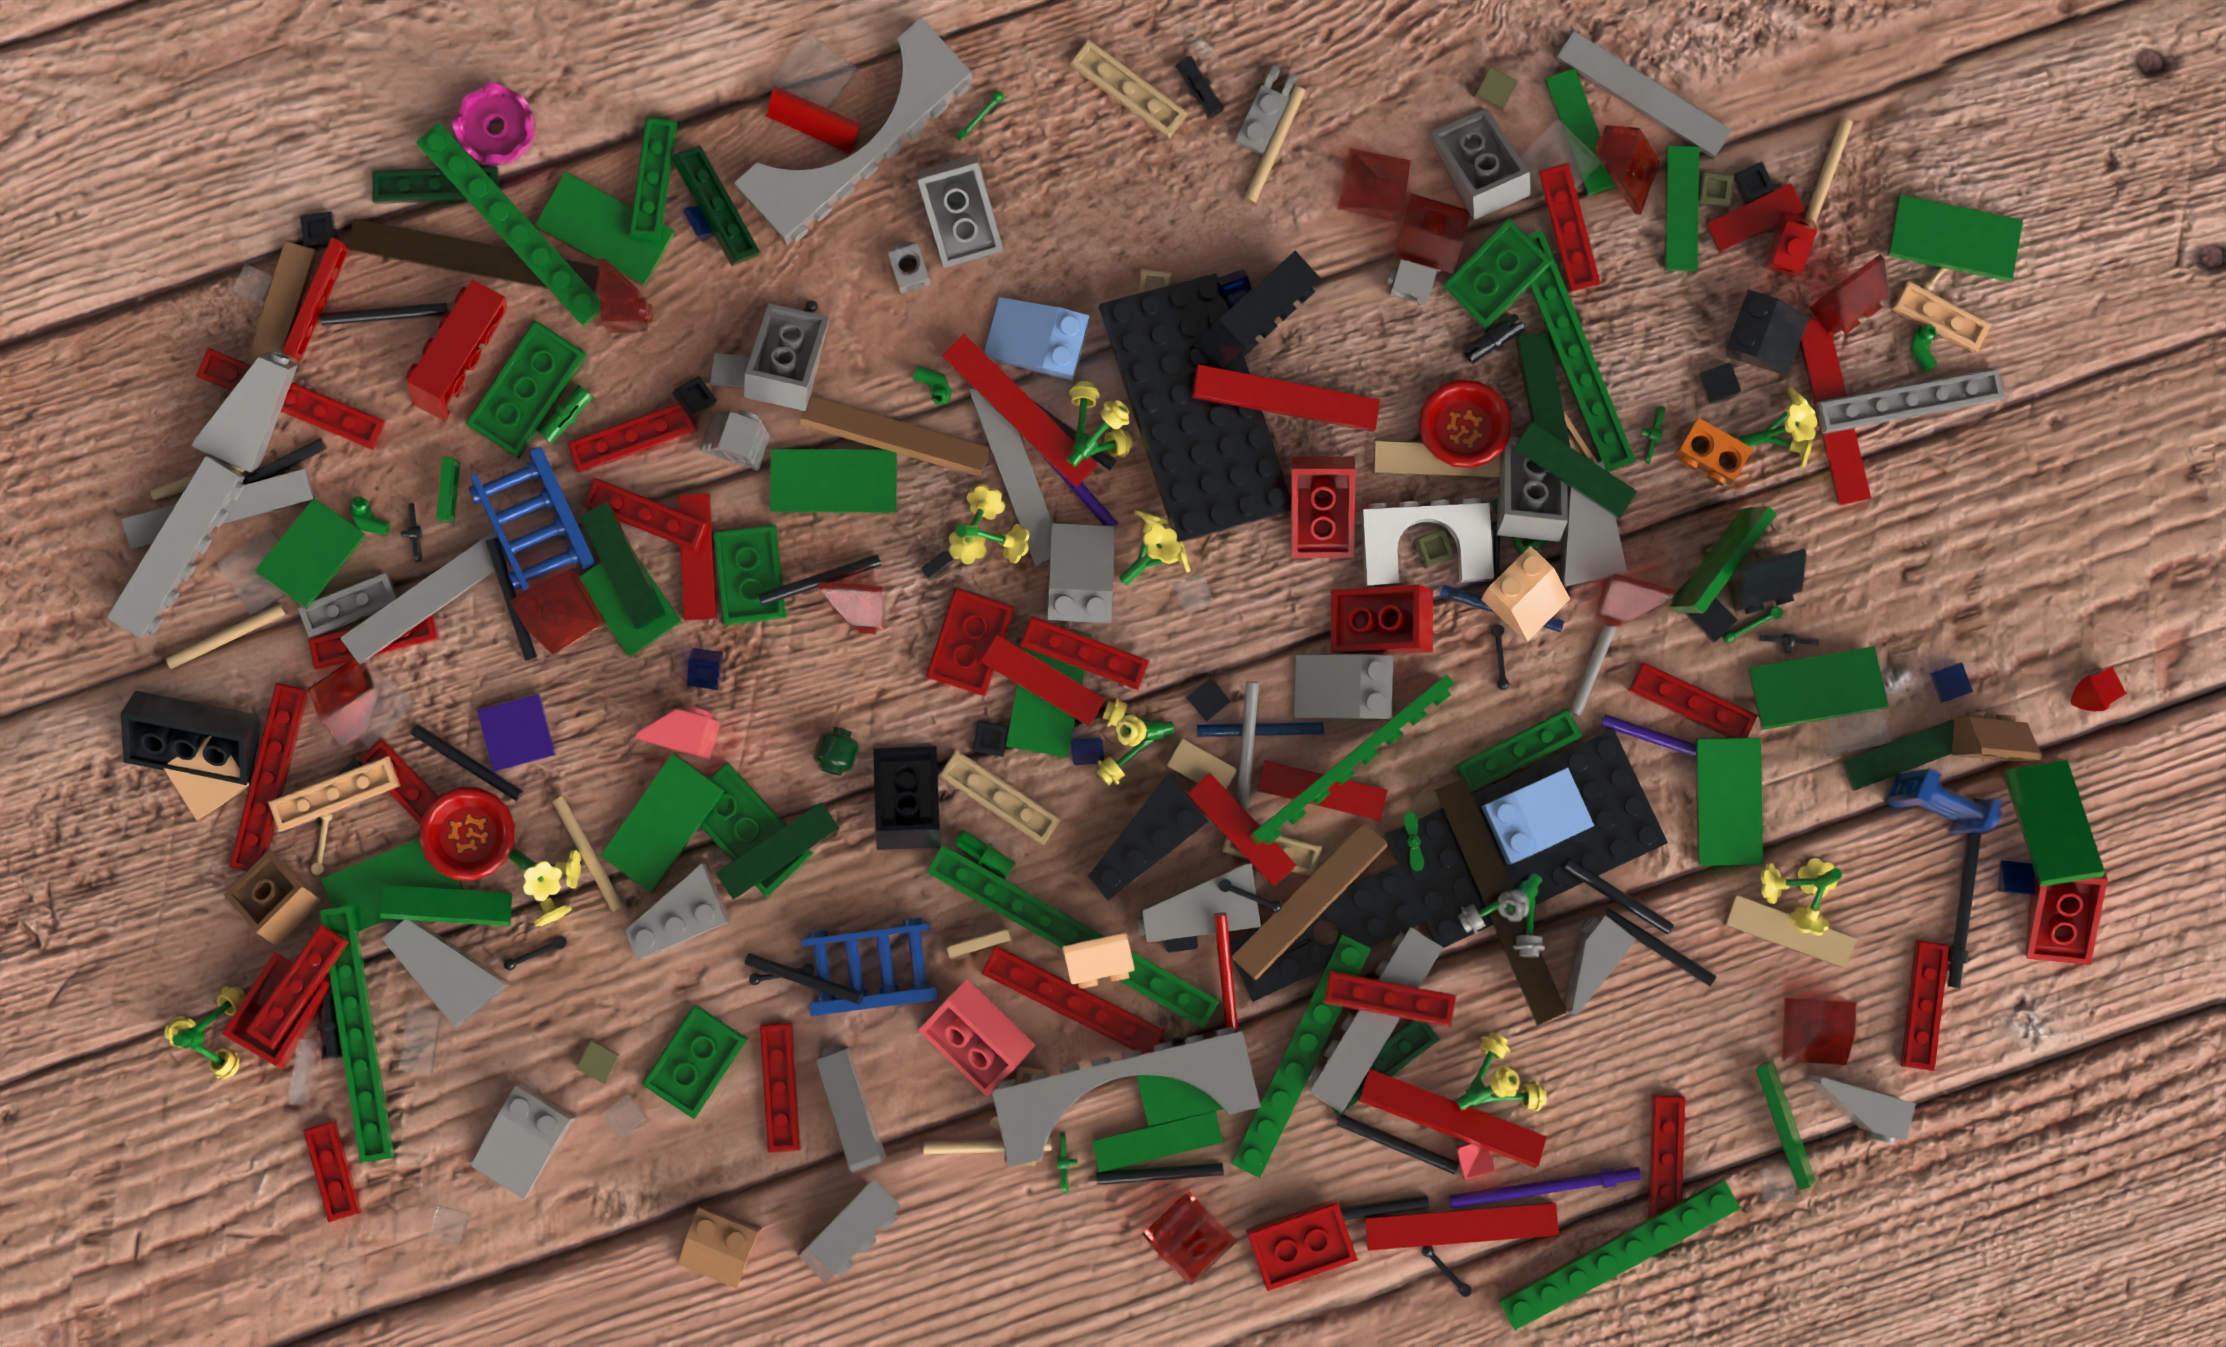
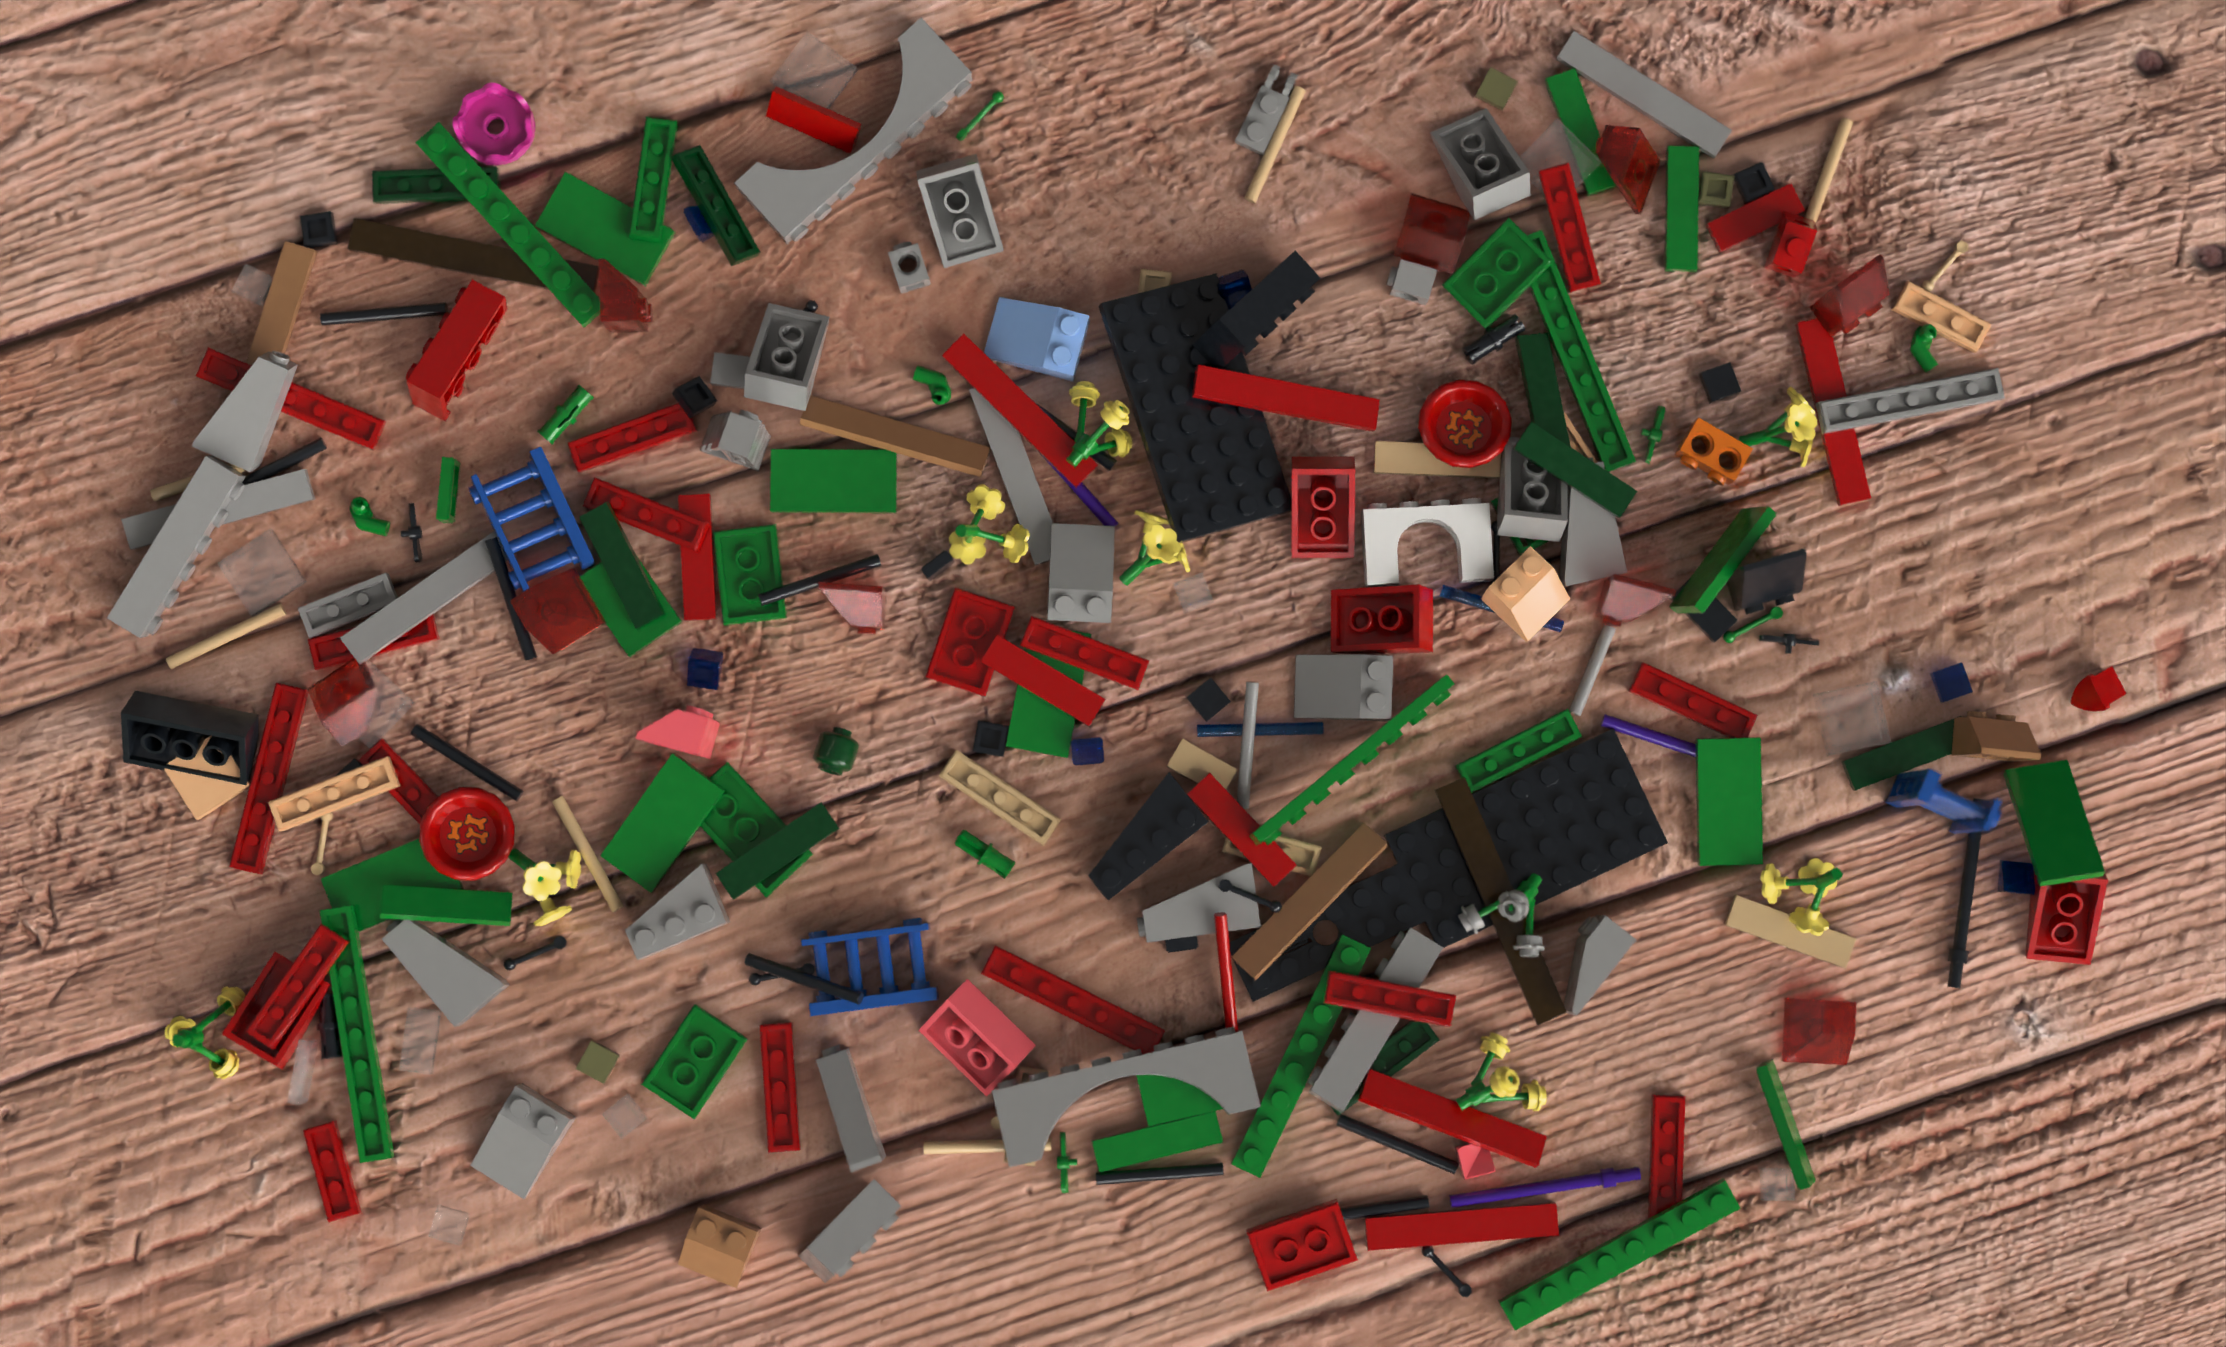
(272, 898): medium nougat slope -> none
(310, 553): green tile -> none
(316, 299): red tile -> none
(516, 732): dark purple tile -> none
(526, 389): green tile -> none
(906, 798): black slope -> none
(979, 942): tan tile -> none
(1065, 930): green plate -> none
(1099, 959): light nougat slope -> none
(1128, 89): tan tile -> none
(1131, 731): light yellow plant -> none
(1189, 1238): clear red slope -> none
(1199, 87): black pin -> none
(1348, 798): red tile -> none
(1374, 184): clear red slope -> none
(1413, 841): green piece -> none
(1435, 548): olive tile -> none
(1497, 631): black hinge -> none
(1537, 816): light blue slope -> none
(1618, 896): black bar -> none
(1662, 948): black bar -> none
(1767, 333): black slope -> none
(1818, 688): green tile -> none
(1880, 1114): light grey slope -> none
(1925, 1005): red tile -> none
(1955, 238): green tile -> none

